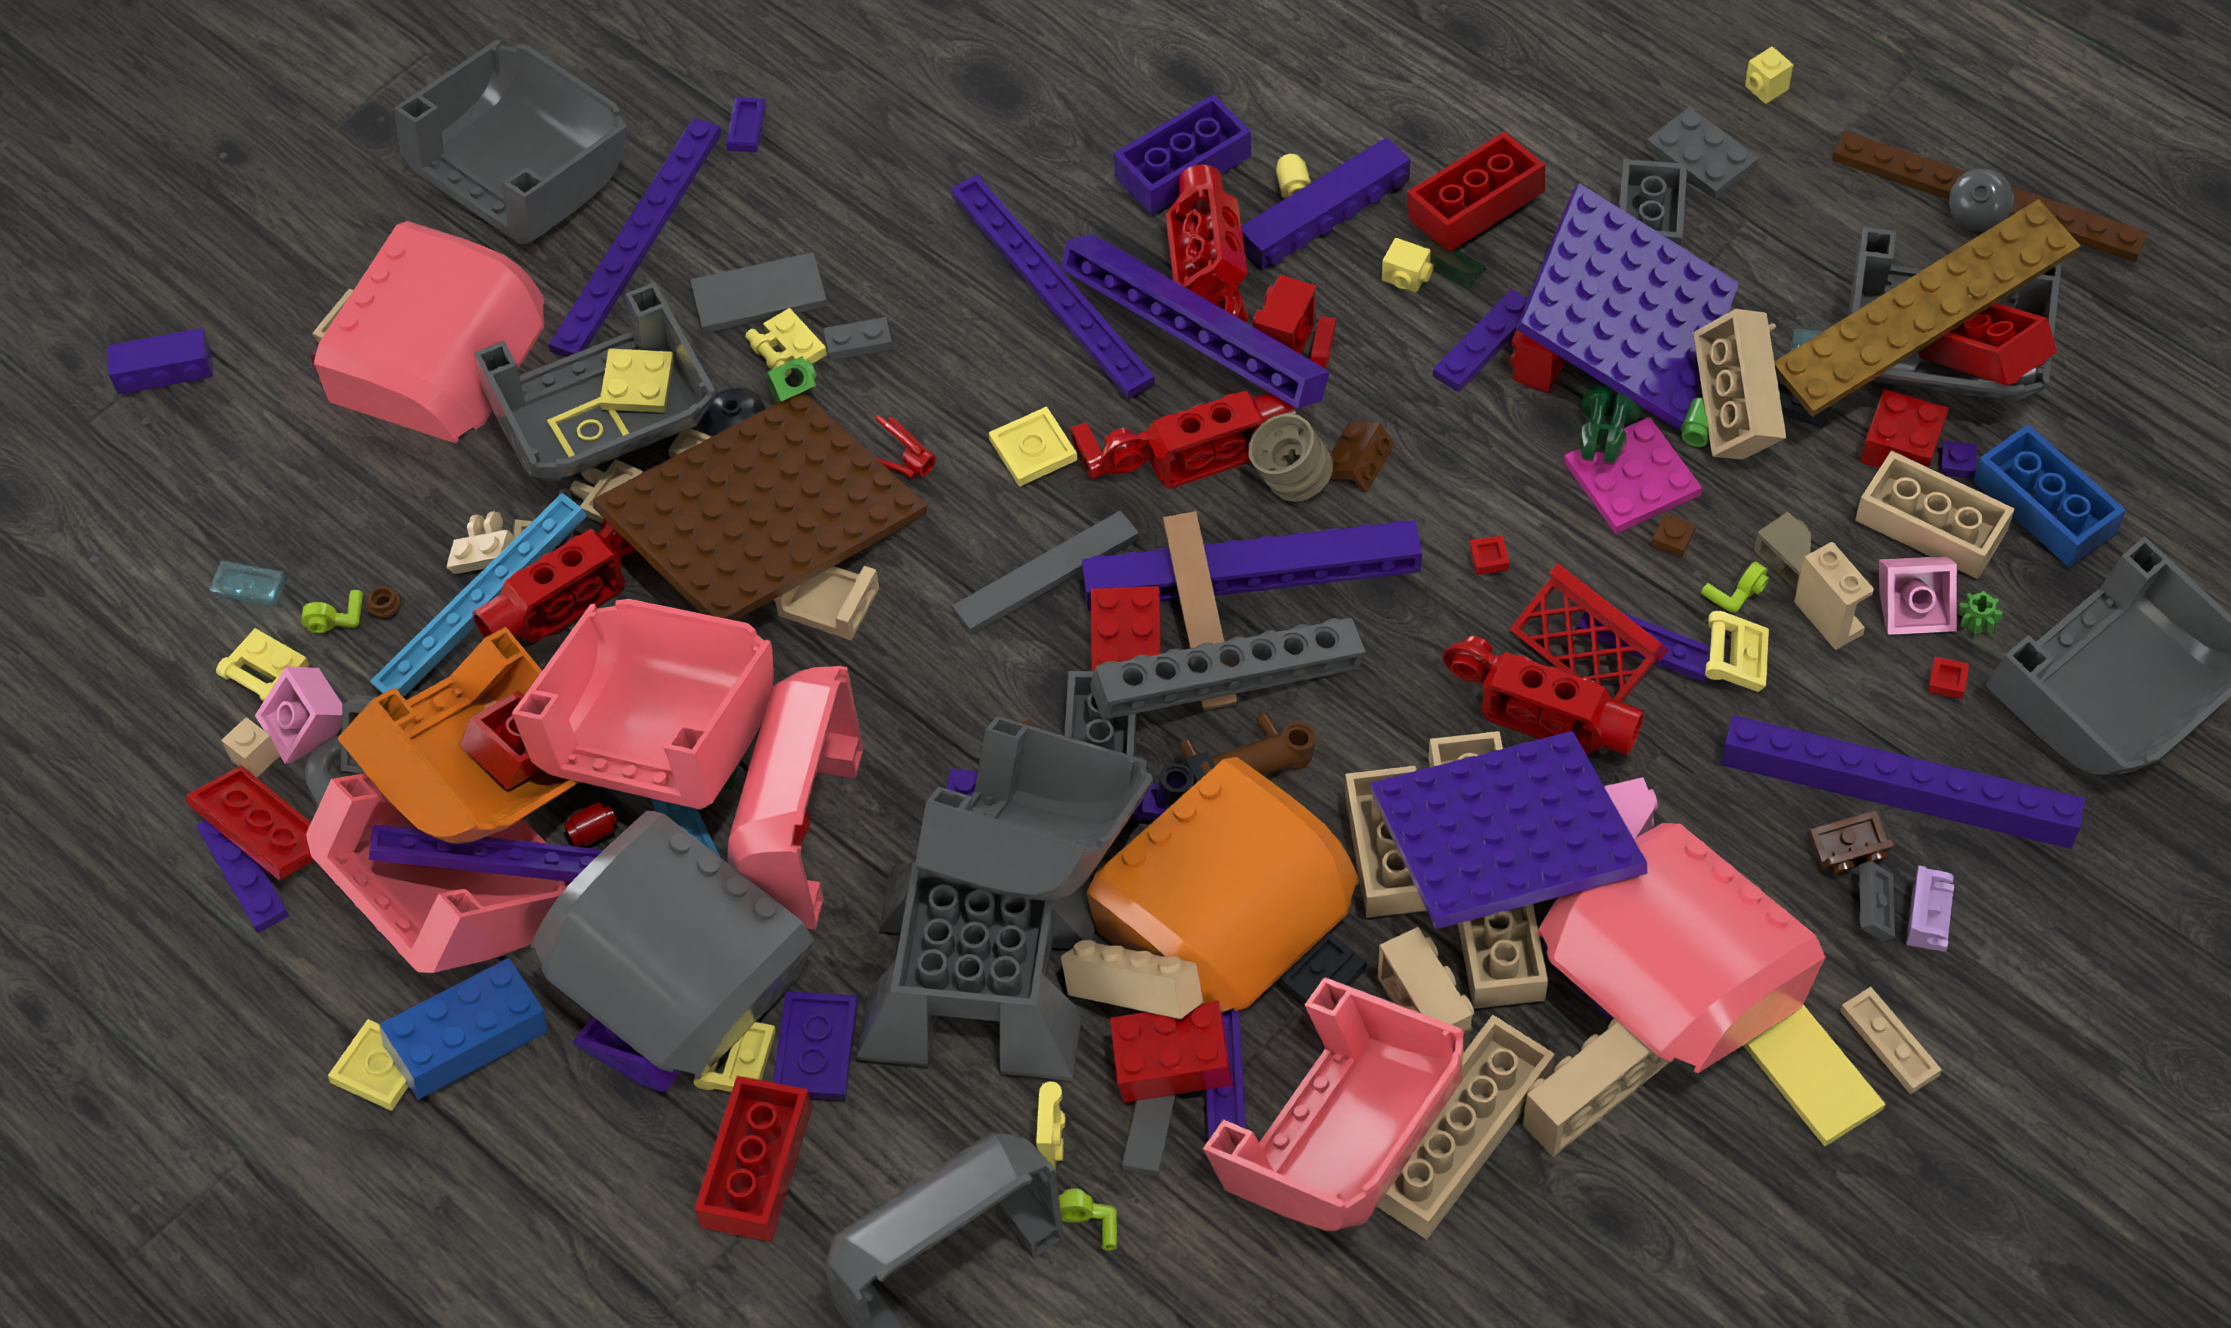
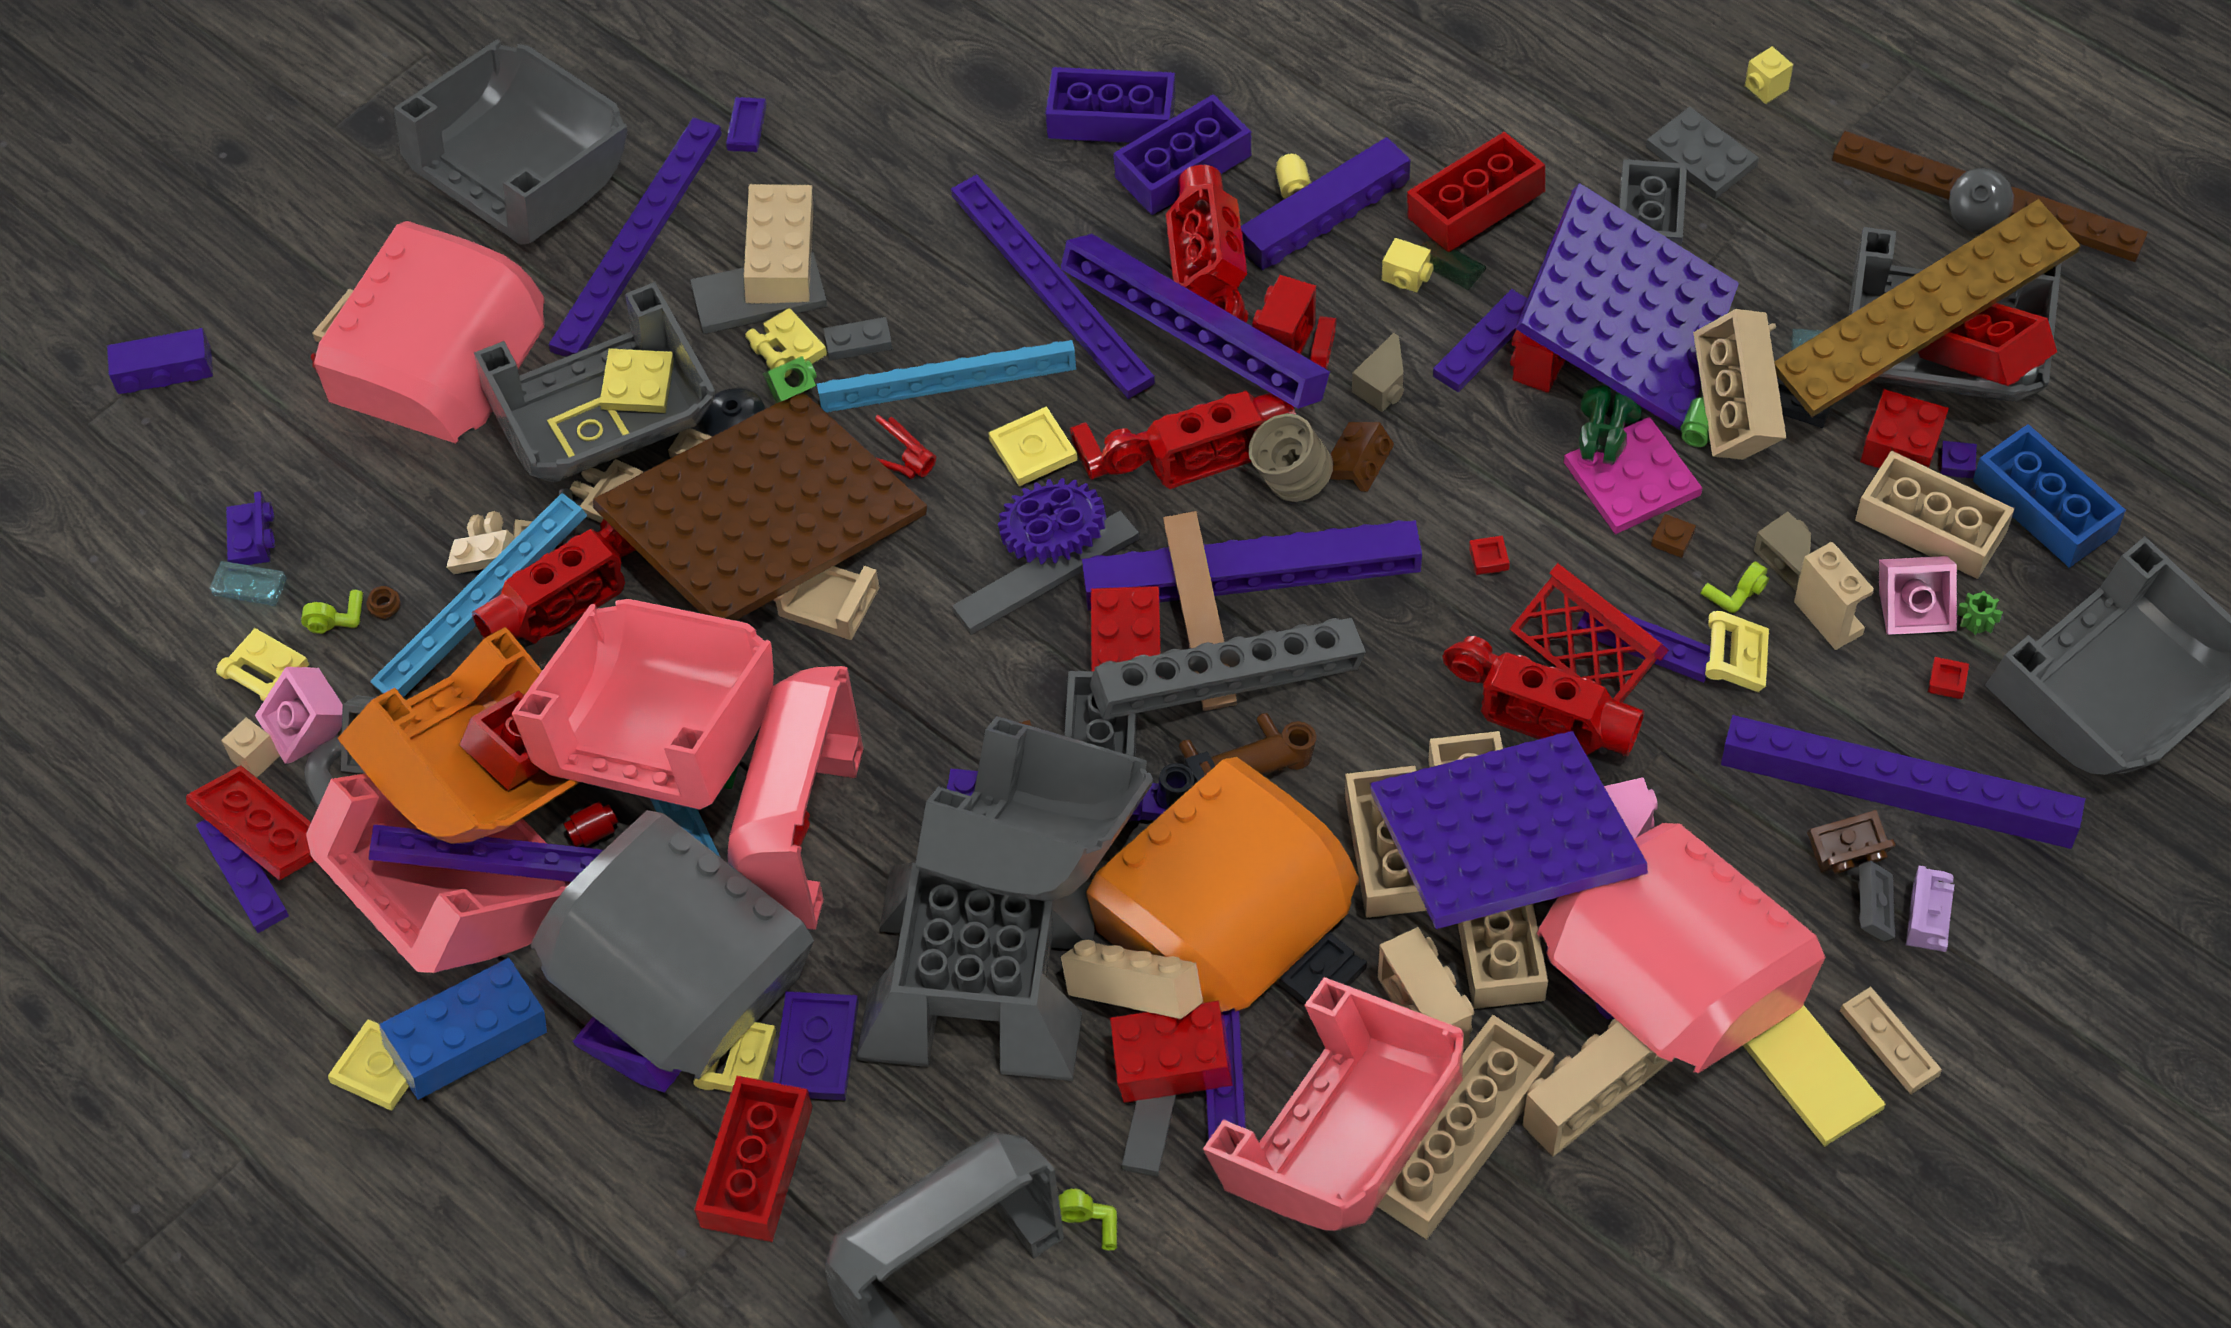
(249, 531): none -> dark purple bracket
(778, 243): none -> tan brick
(947, 376): none -> dark azure plate
(1050, 1123): light yellow plate -> none
(1052, 521): none -> dark purple gear
(1108, 103): none -> dark purple brick
(1380, 375): none -> dark tan slope

